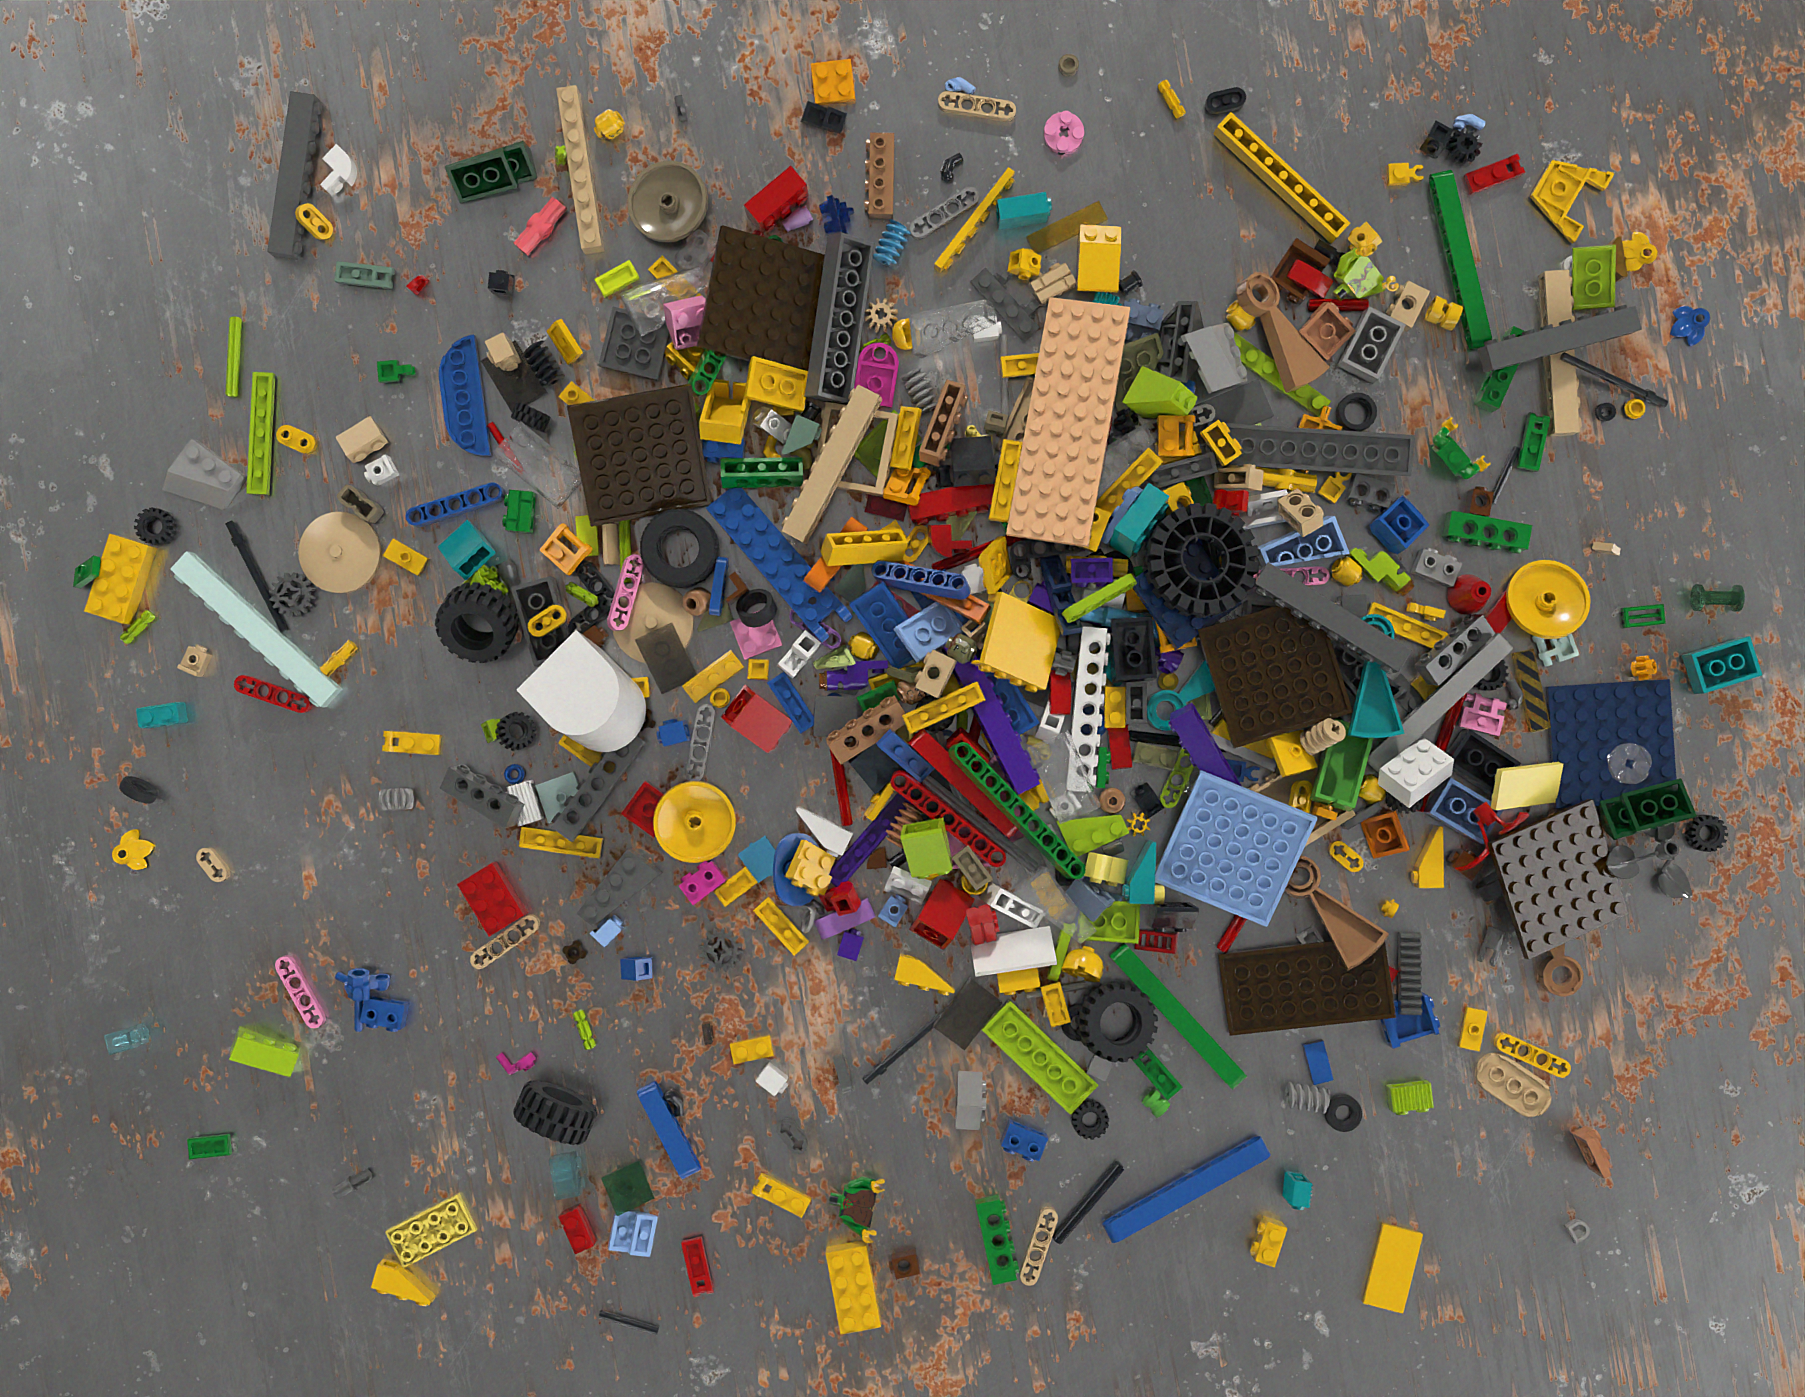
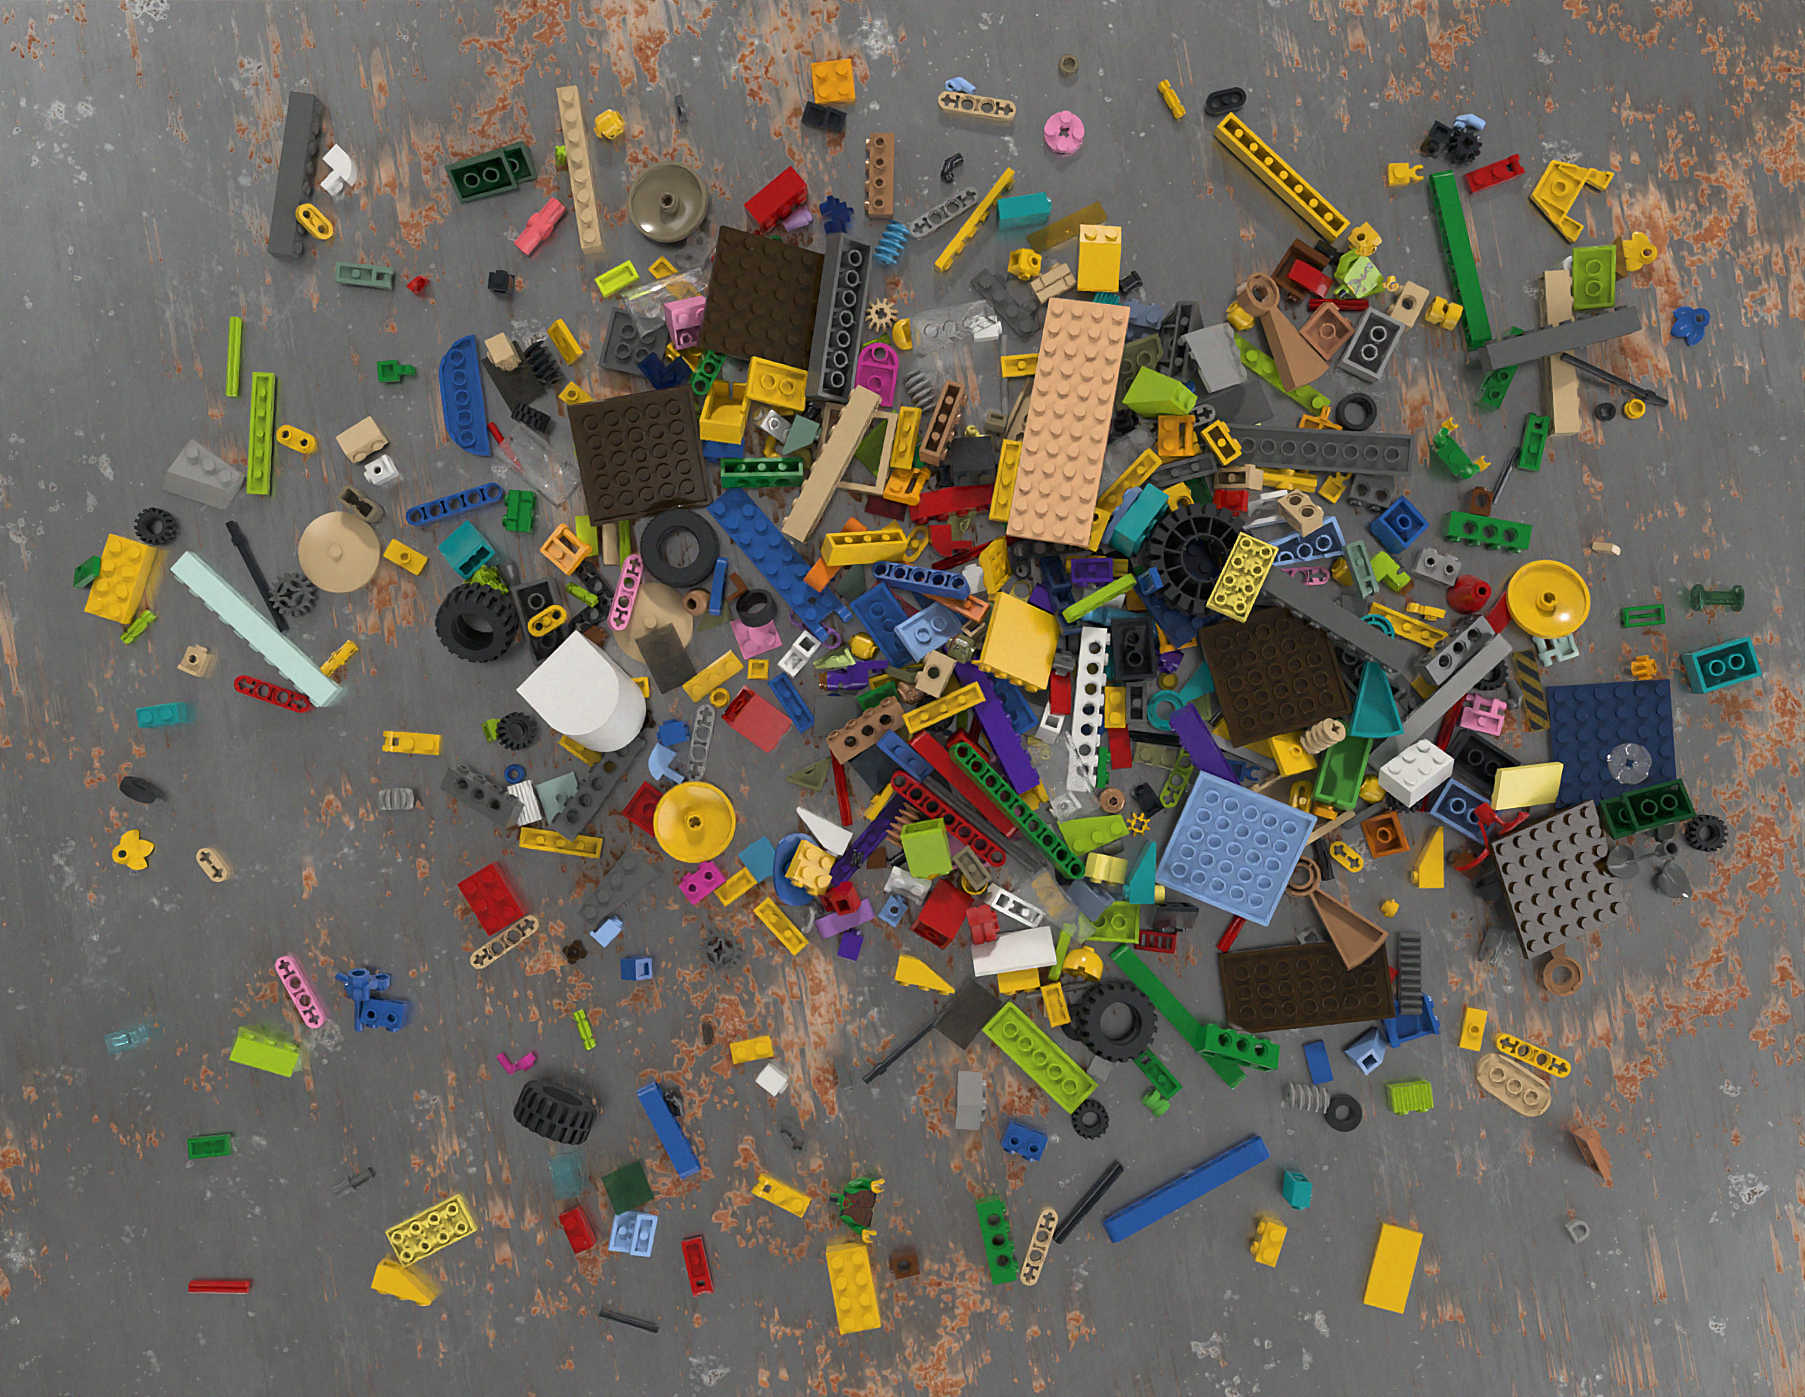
(227, 1287): none -> red axle
(659, 765): none -> light blue brick
(663, 376): none -> clear blue plate
(812, 776): none -> olive tile
(857, 859): none -> black bush
(1150, 581): none -> blue tile
(1208, 1045): none -> green brick
(1242, 577): none -> light yellow tile
(1323, 859): none -> black pin
(1360, 569): none -> sand green plate
(1368, 1051): none -> medium blue slope

